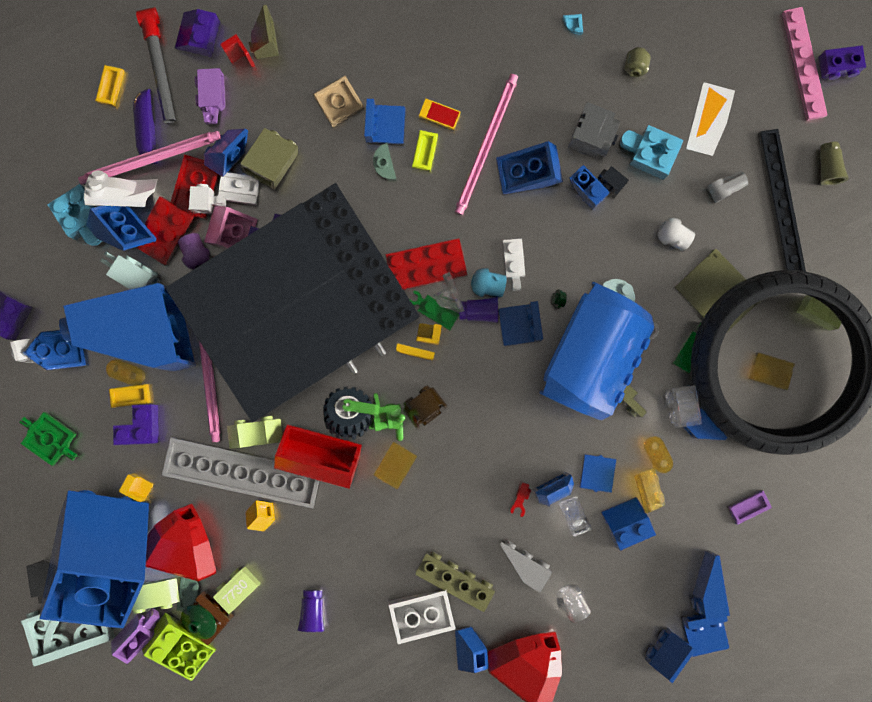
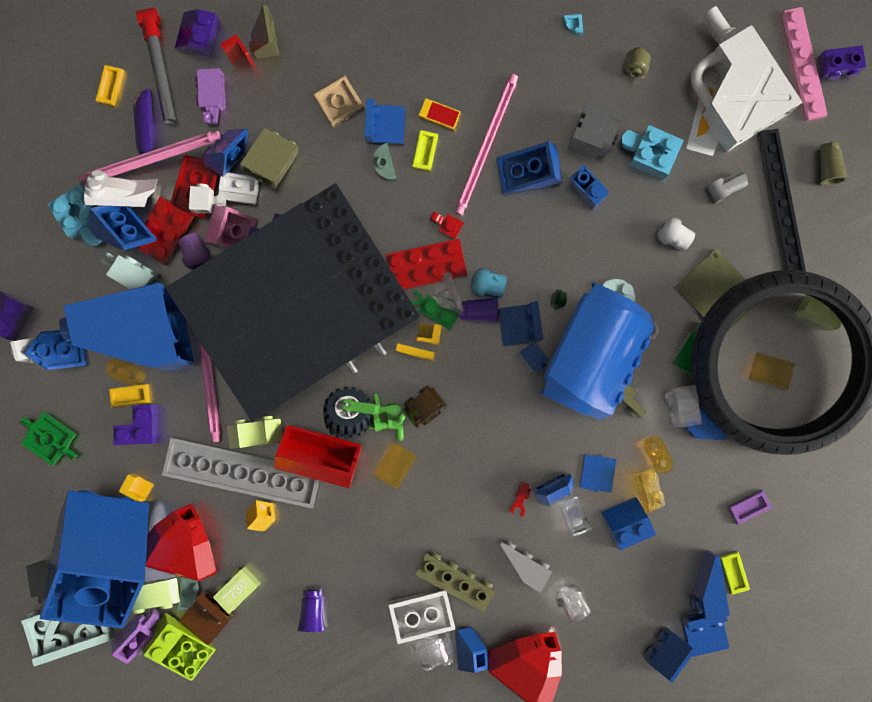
(198, 621): dark green dish -> none
(433, 651): none -> clear brick
(449, 225): none -> red plate
(514, 261): white plate -> none
(533, 357): none -> blue piece
(613, 180): black brick -> none
(734, 573): none -> neon yellow tile
(751, 84): none -> white piece

